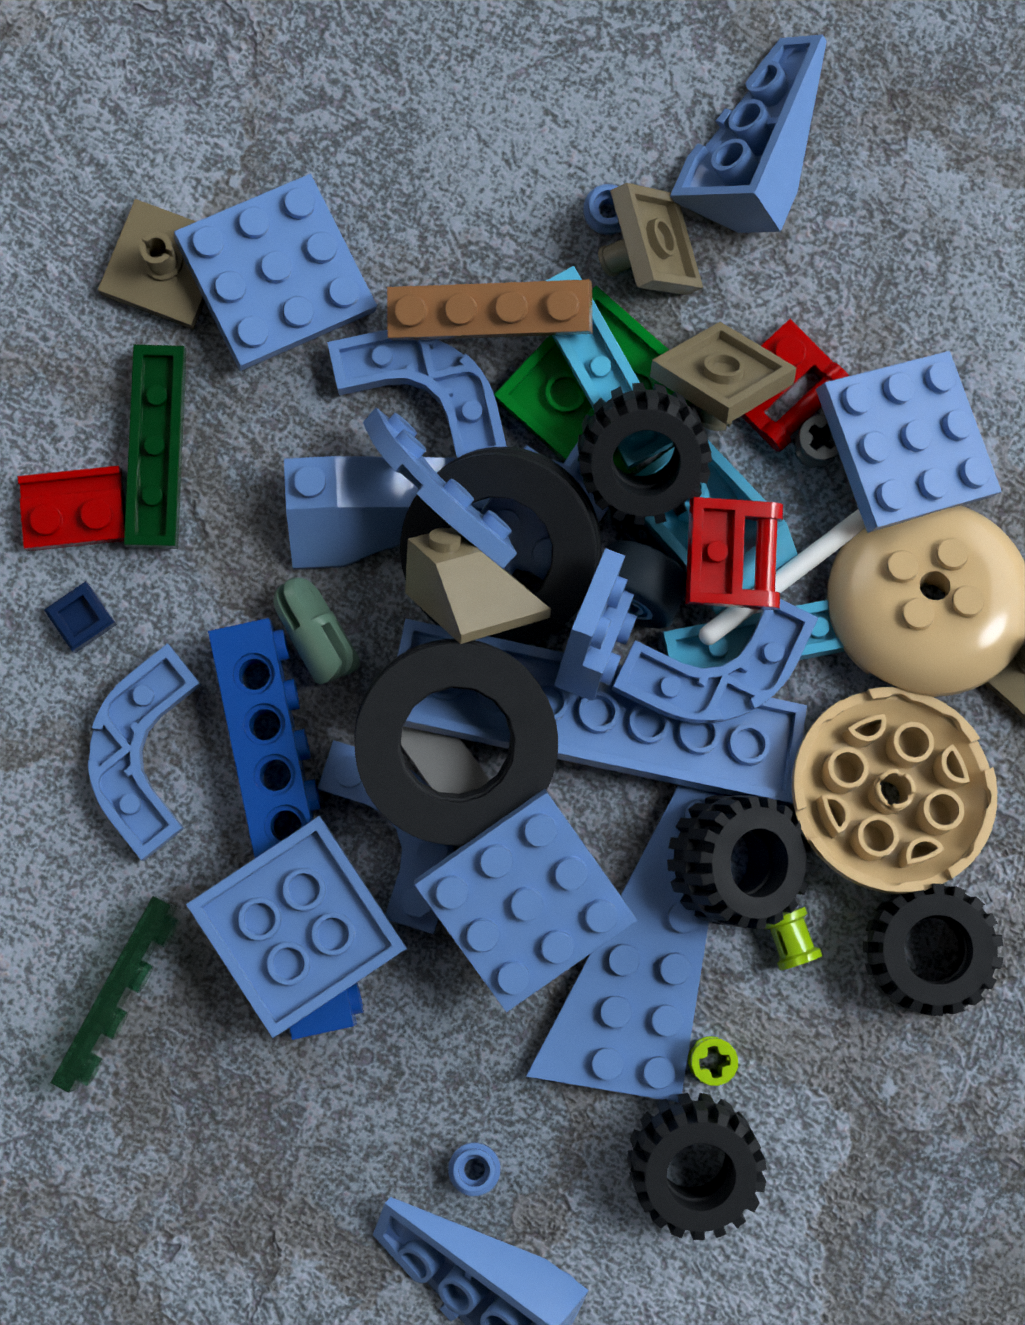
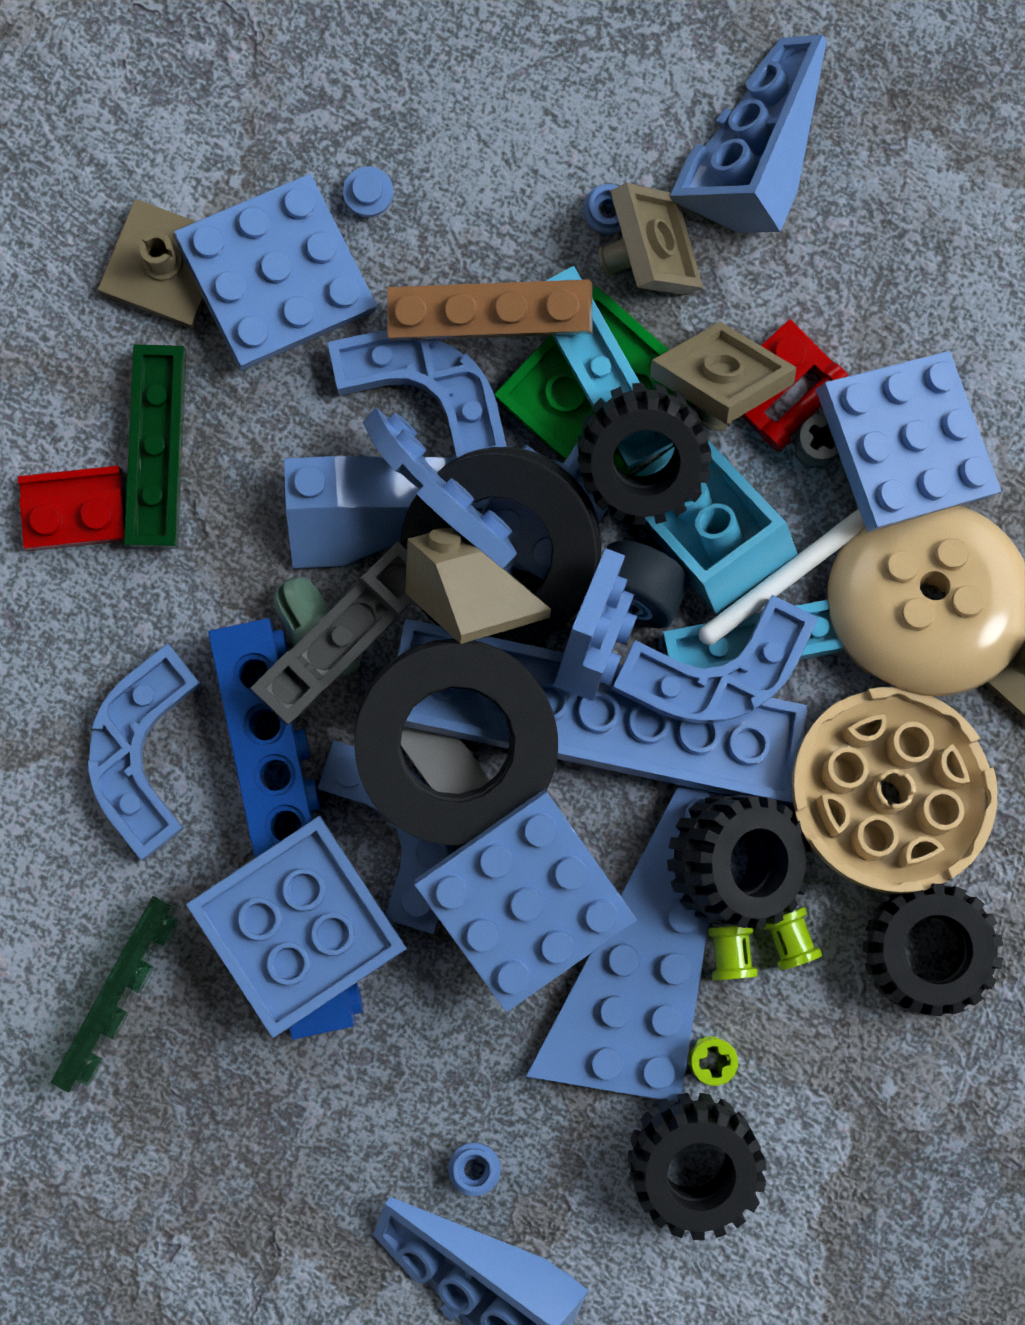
(80, 617): dark blue tile -> none
(337, 638): none -> dark grey slope
(368, 191): none -> medium blue plate
(718, 553): red plate -> none
(732, 953): none -> lime bush

